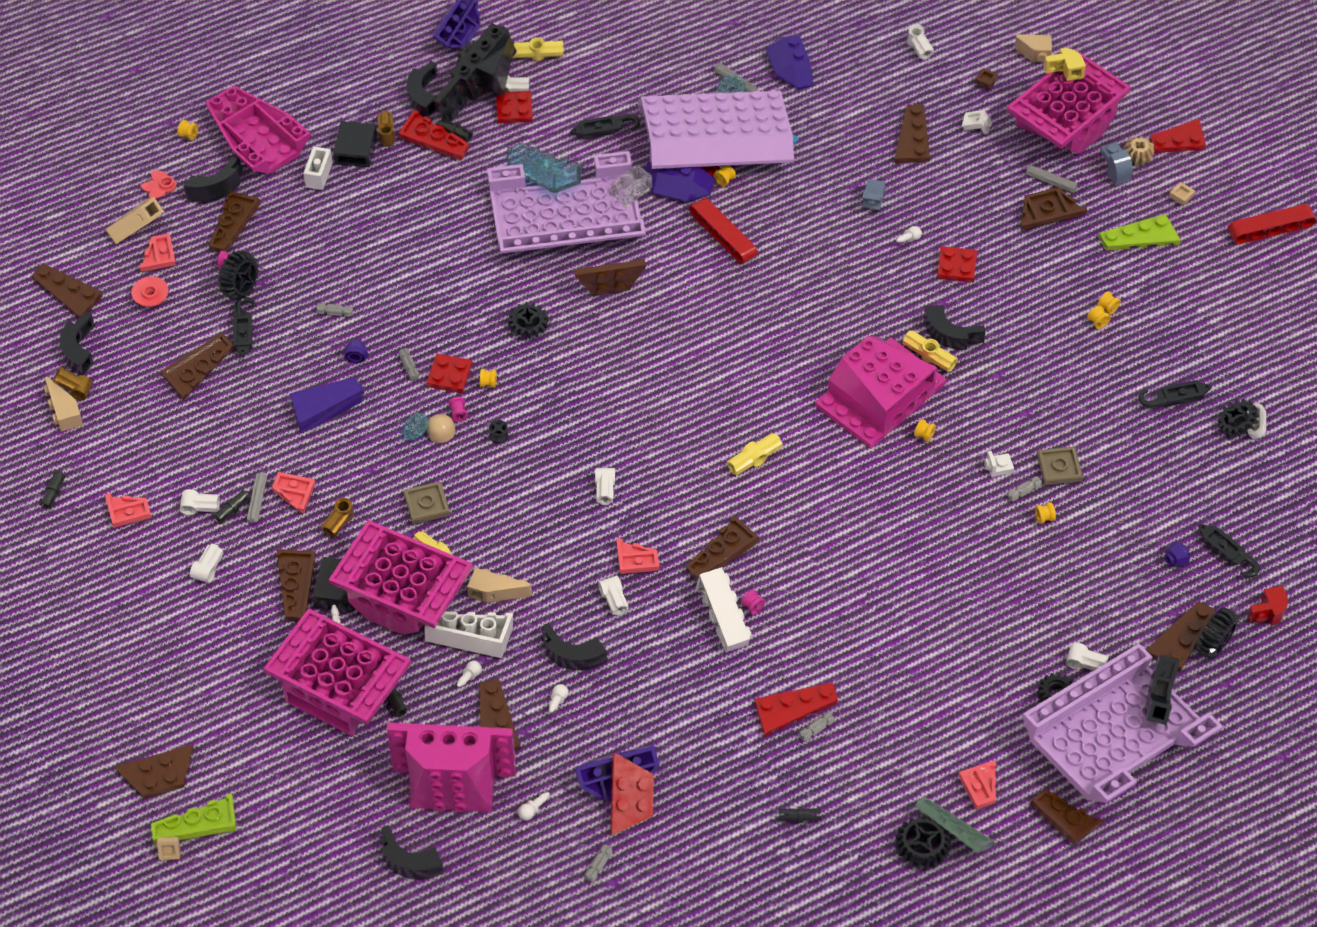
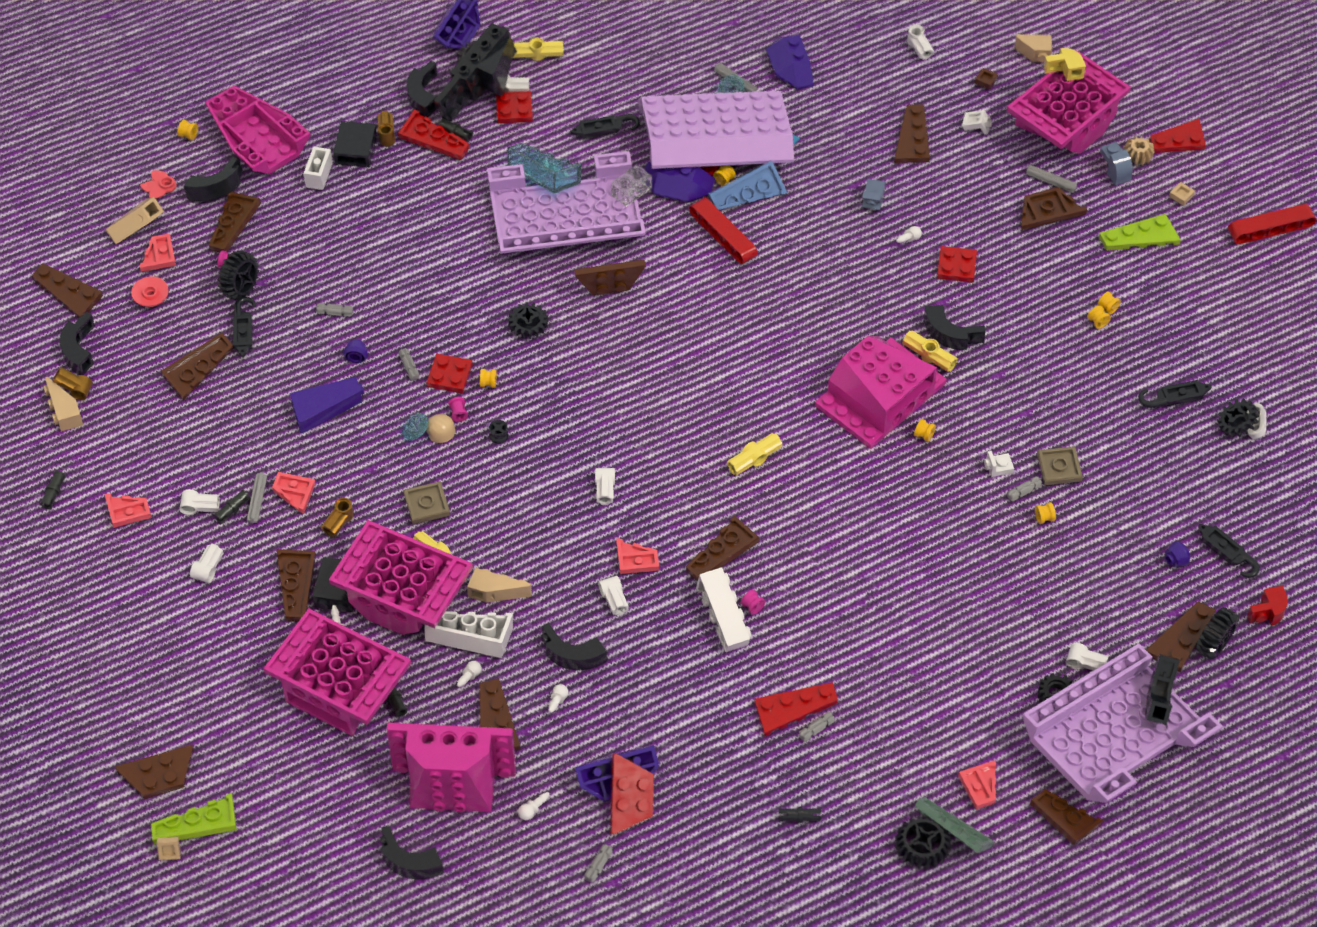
(752, 186): none -> medium blue wing

